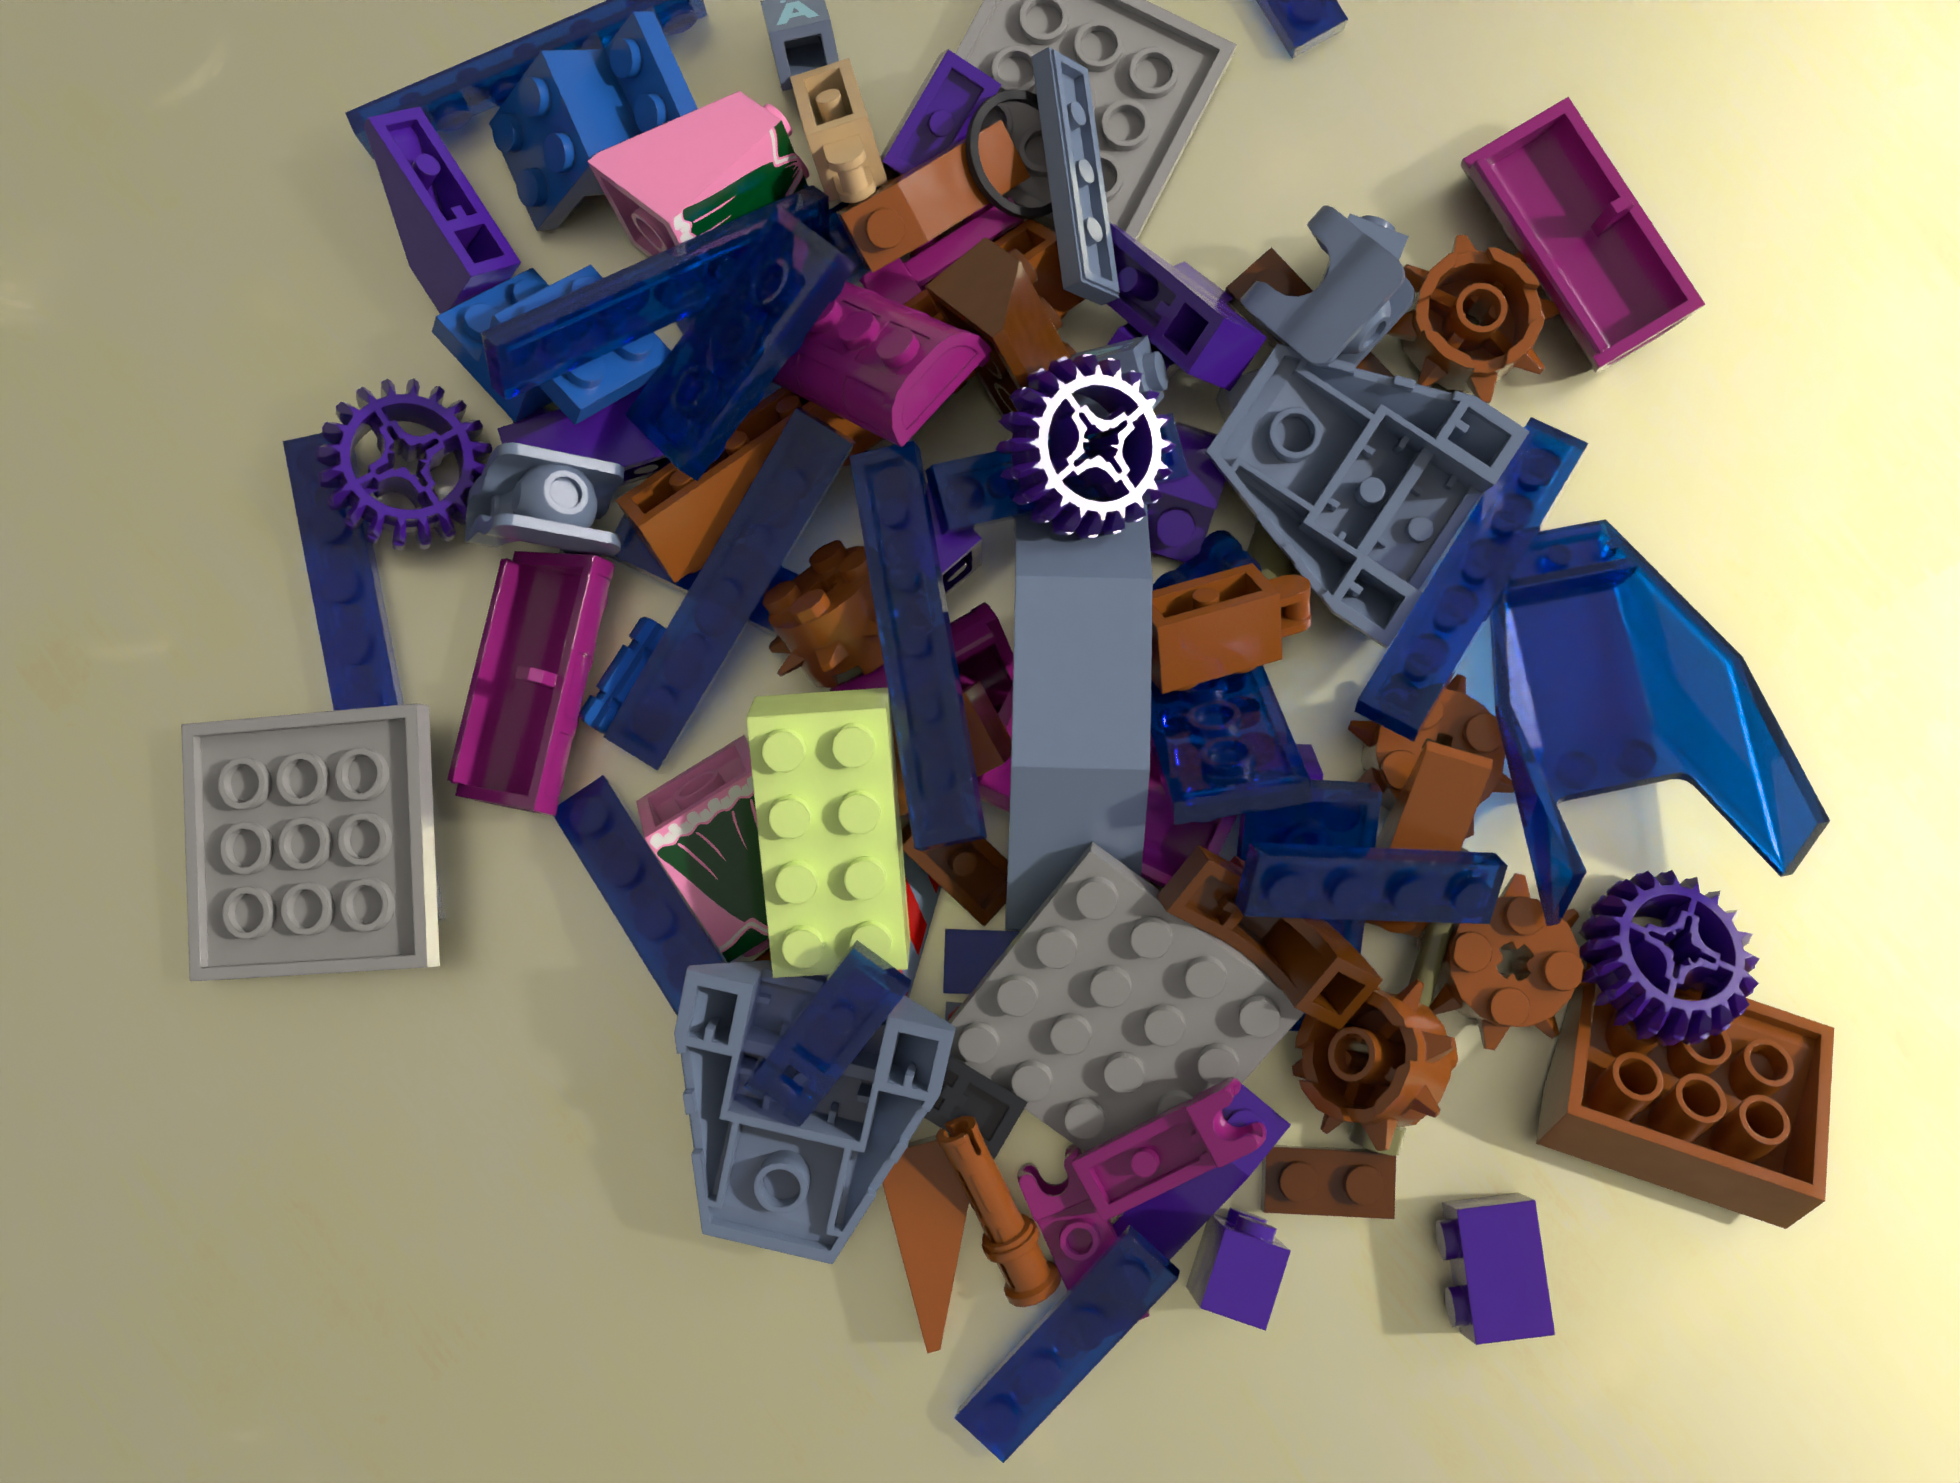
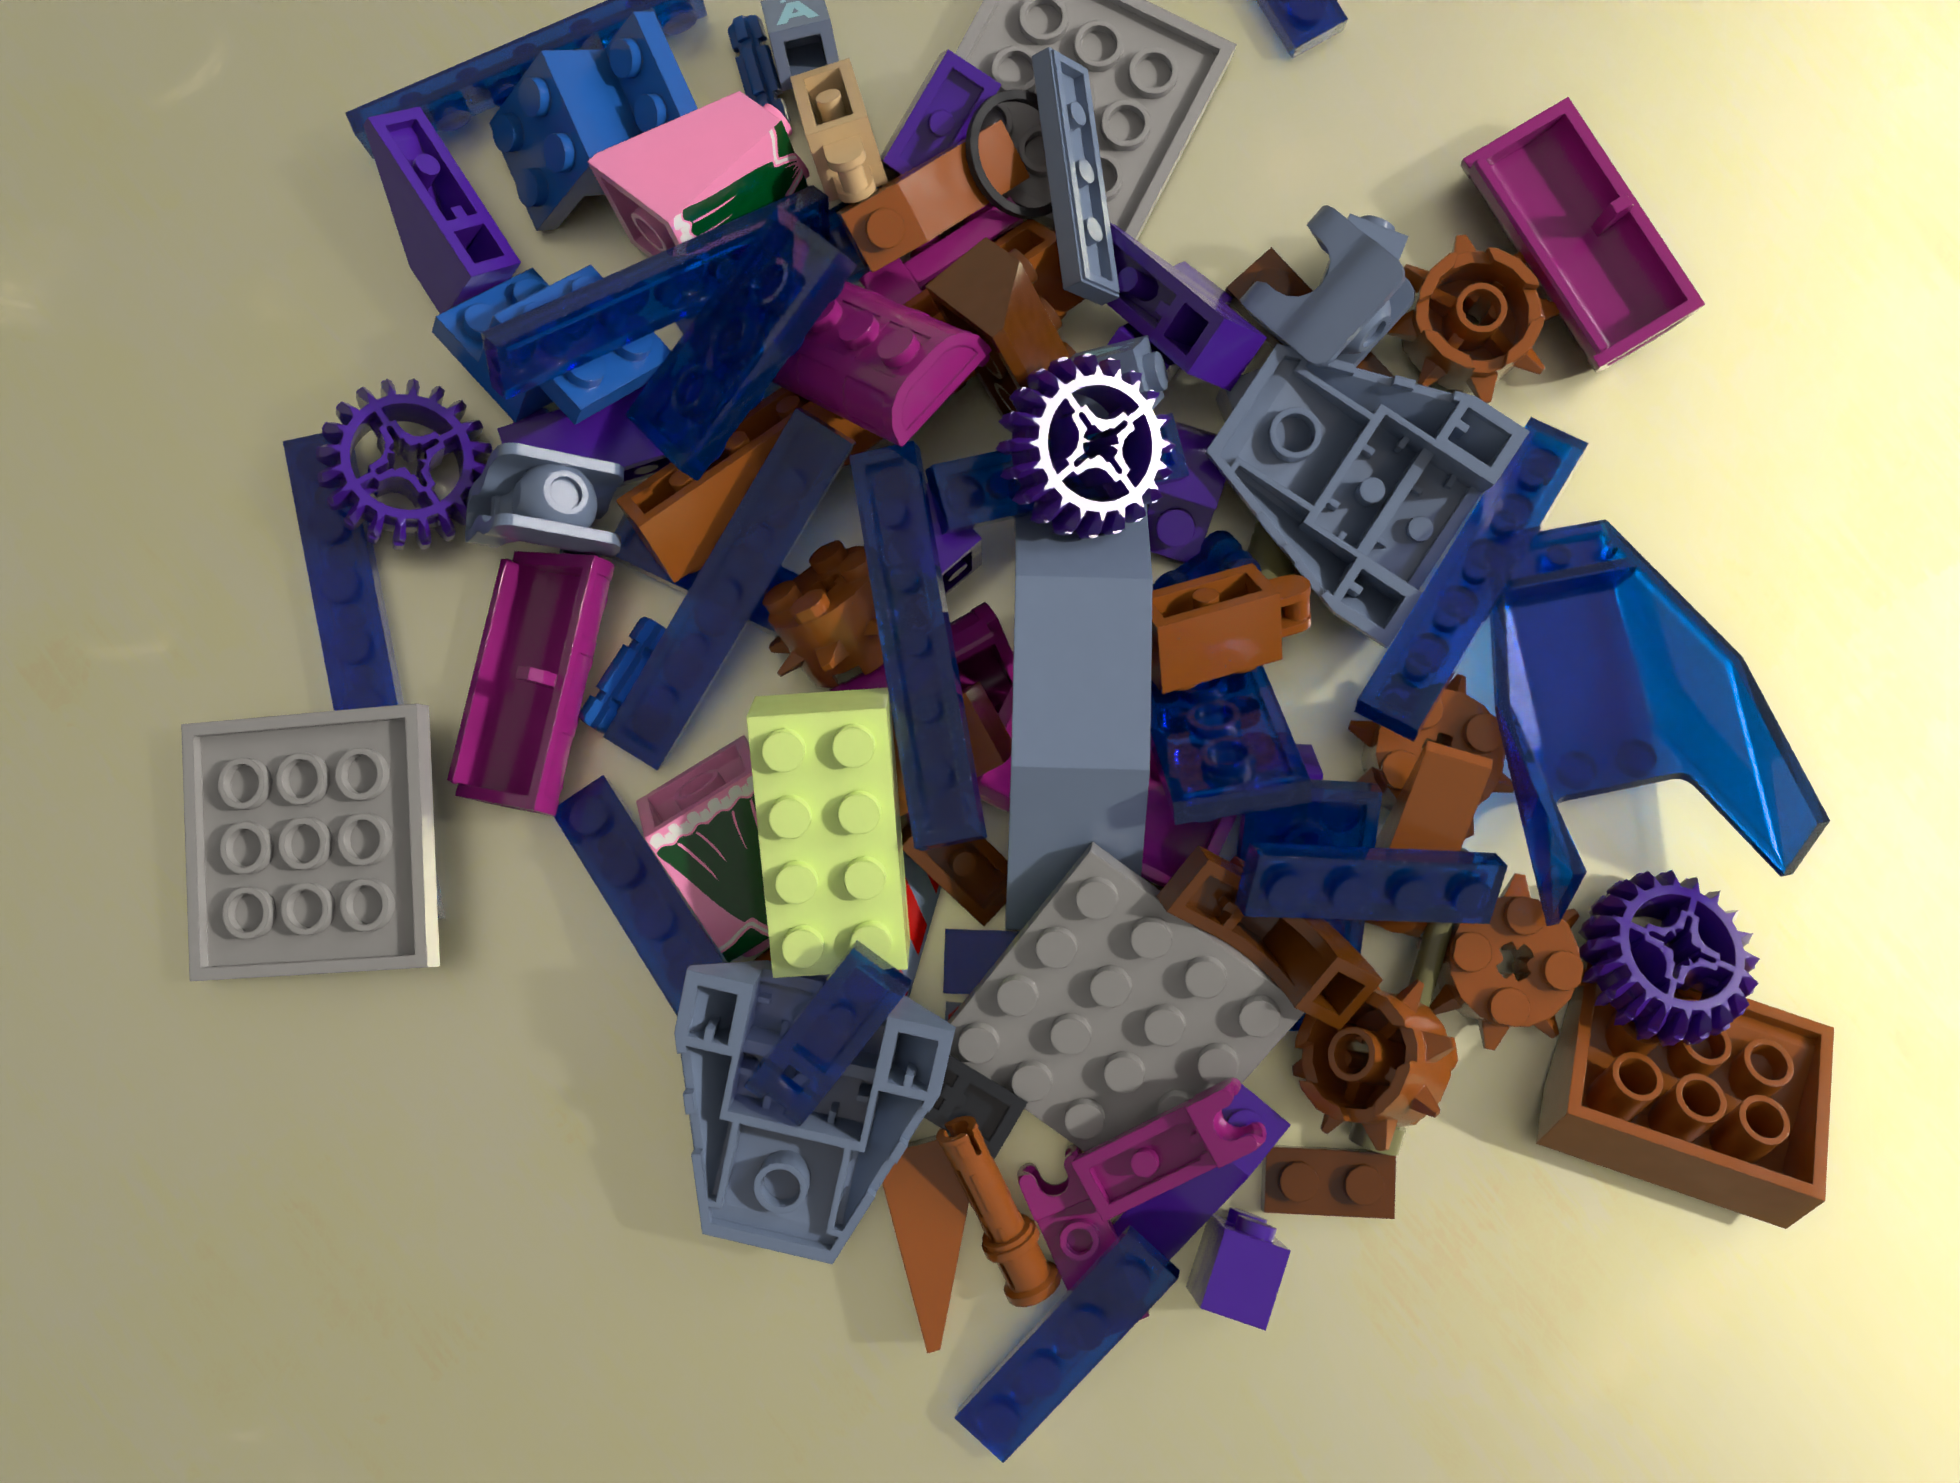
(756, 62): none -> blue axle
(1495, 1268): dark purple brick -> none

